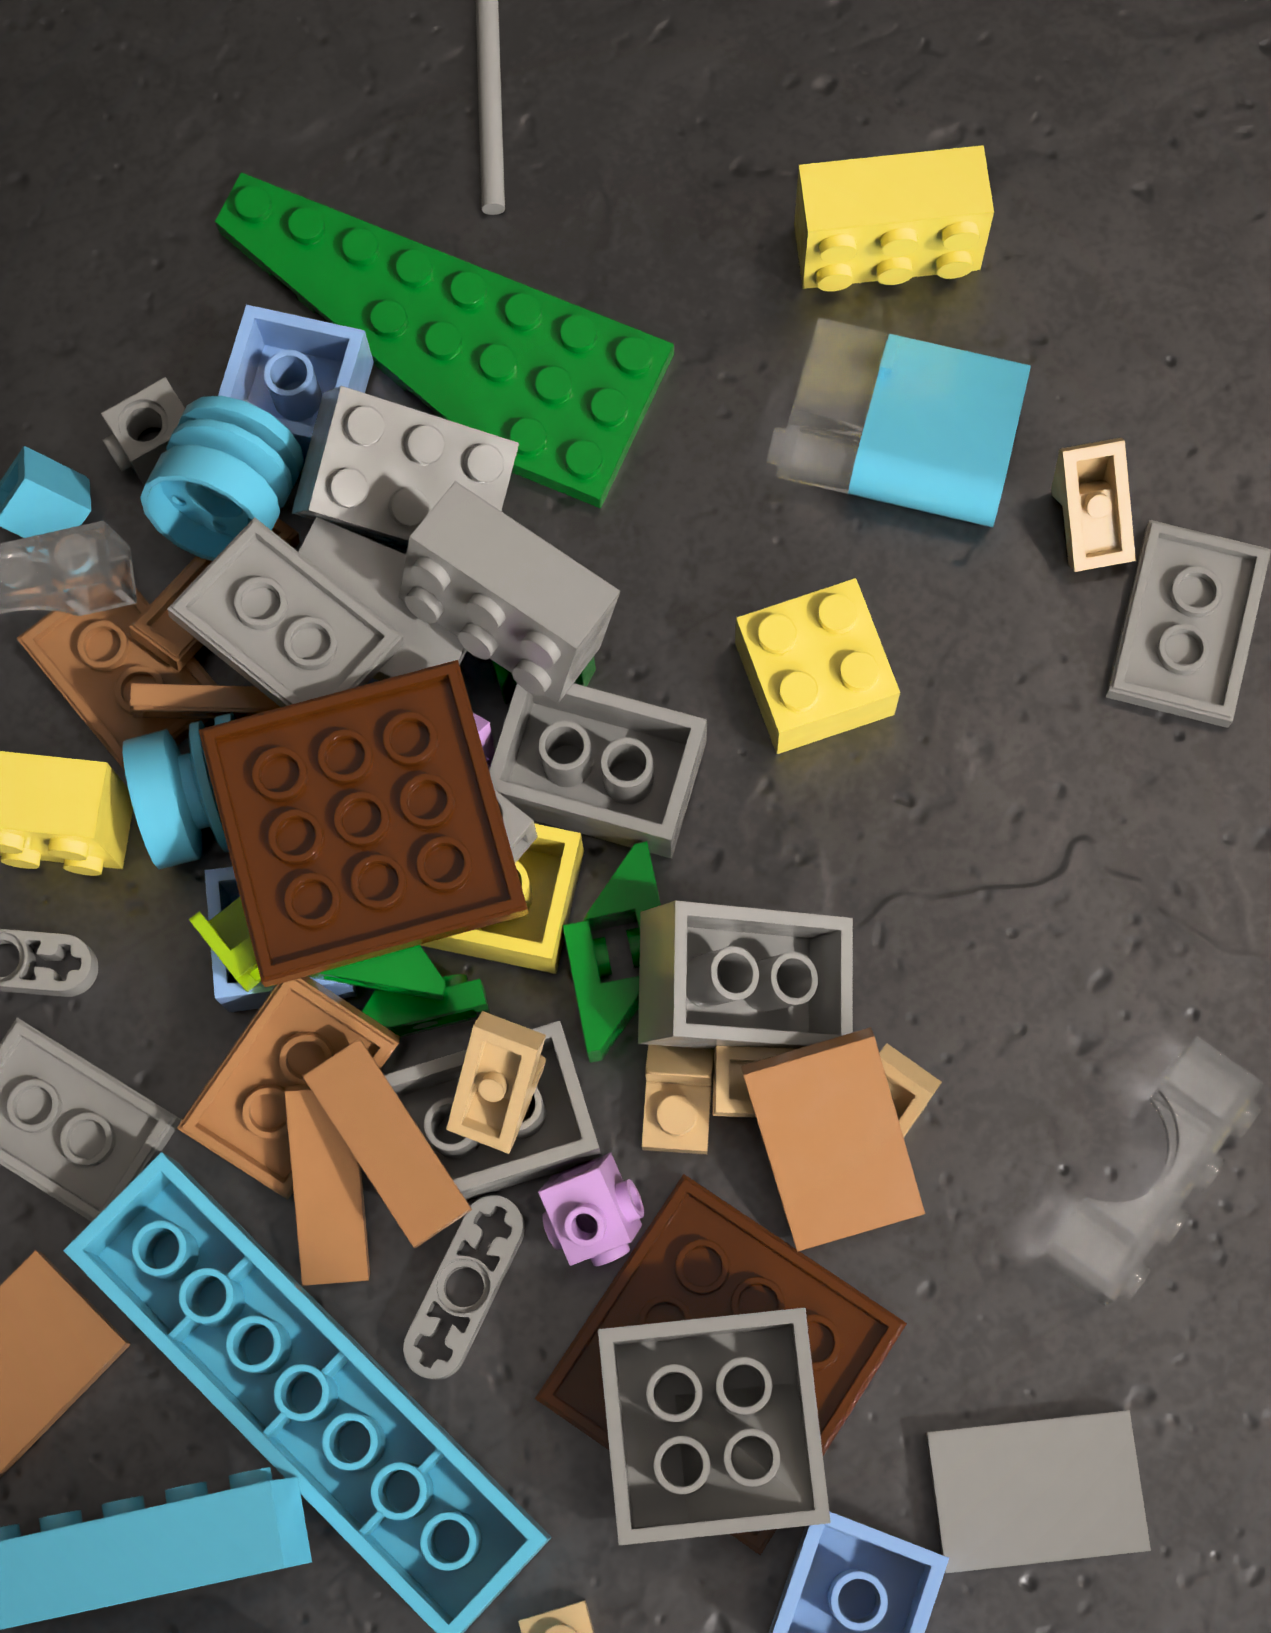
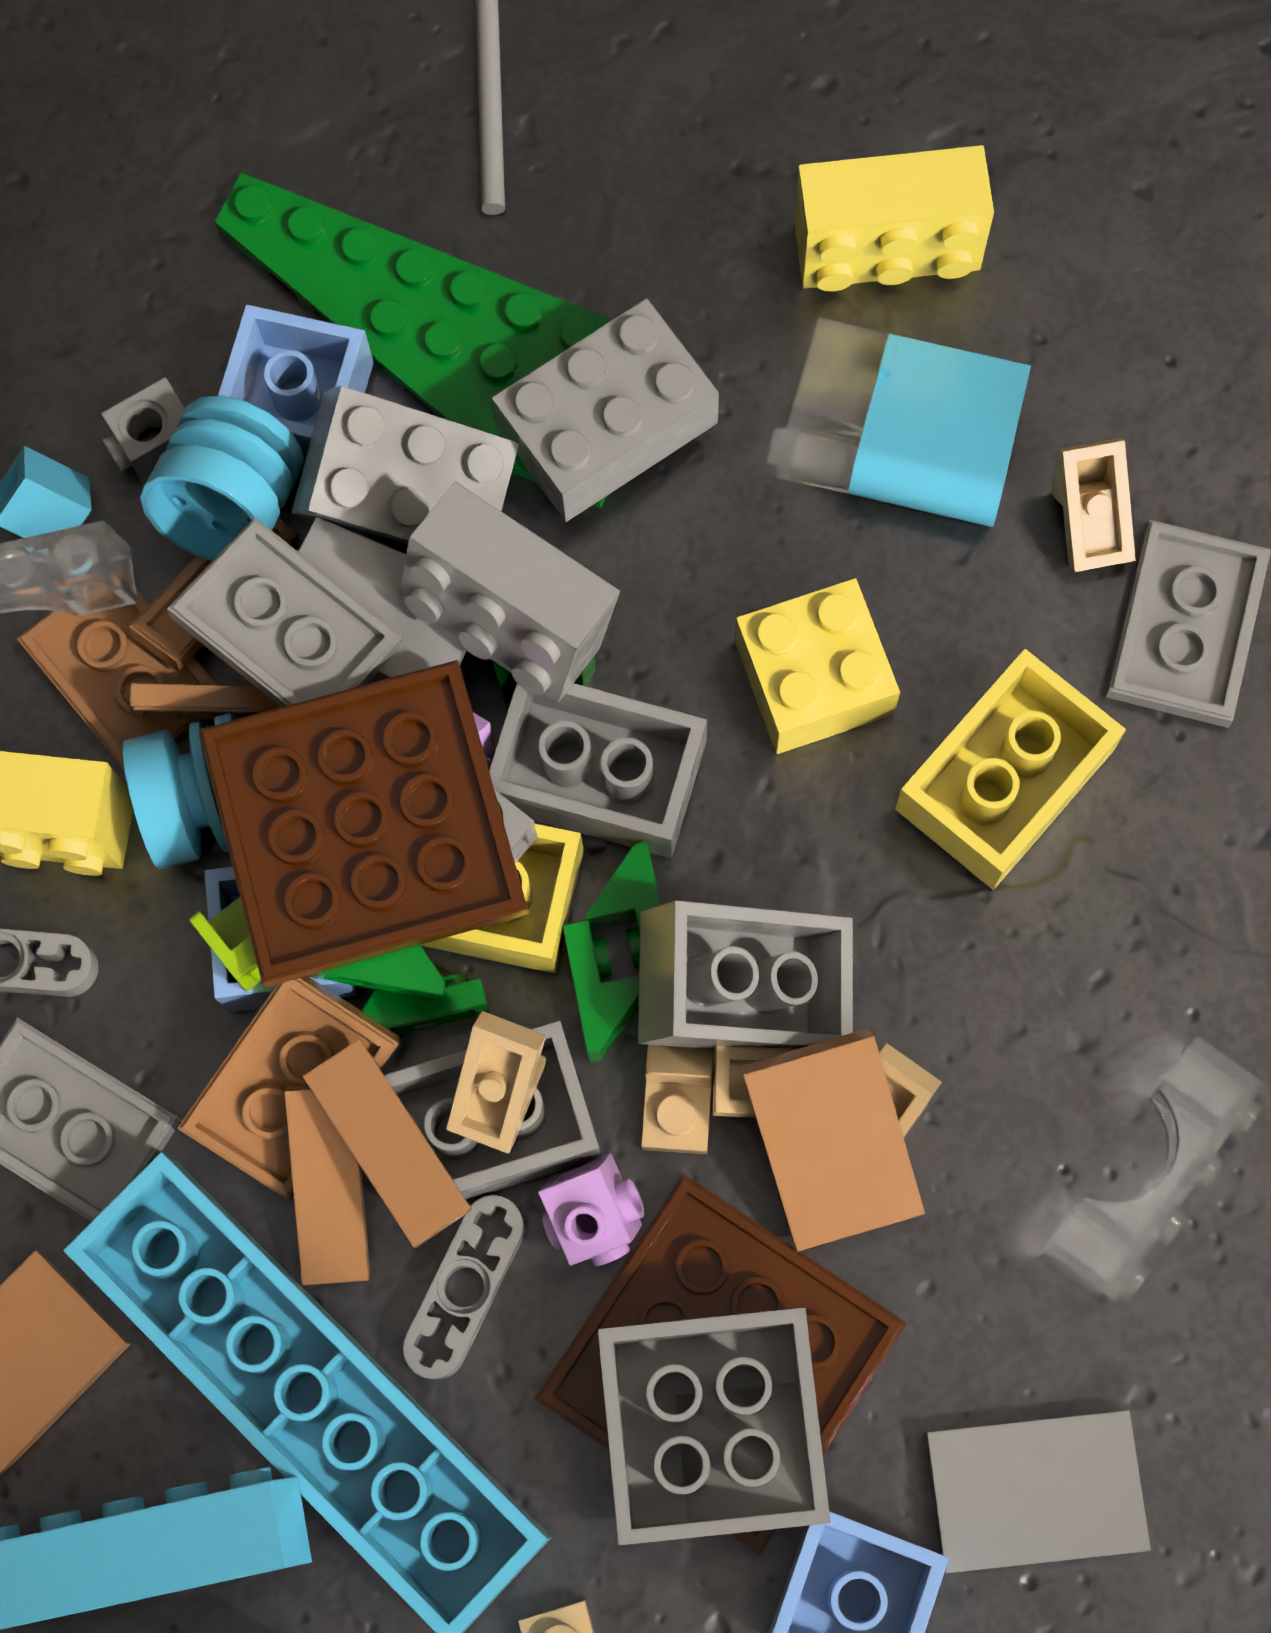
(606, 409): none -> light grey brick
(1009, 768): none -> light yellow brick

